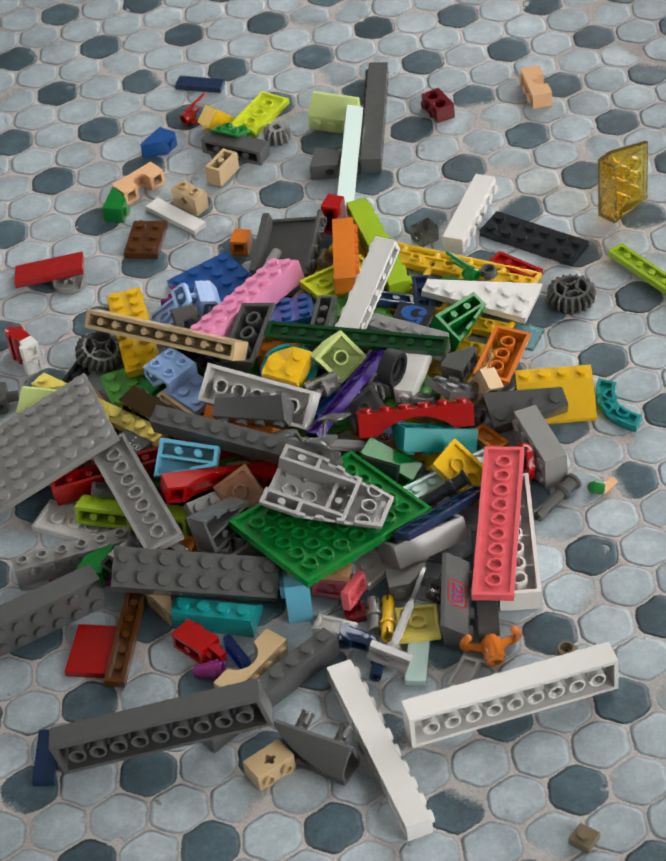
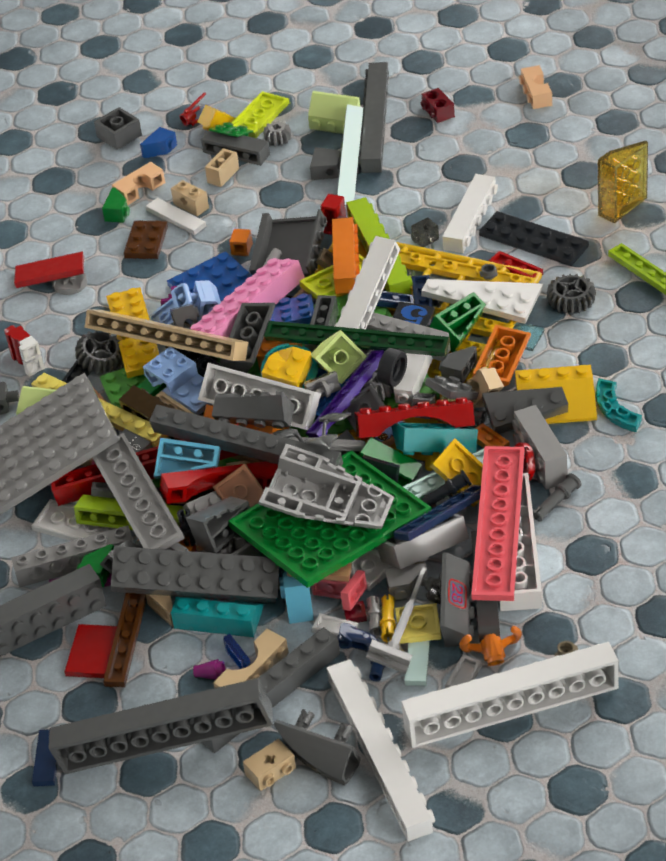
(118, 128): none -> dark grey brick
(184, 527): none -> black pin
(197, 642): red hinge -> none
(200, 84): dark blue tile -> none
(469, 272): green plant -> none
(584, 838): dark tan plate -> none
(602, 487): arm -> none

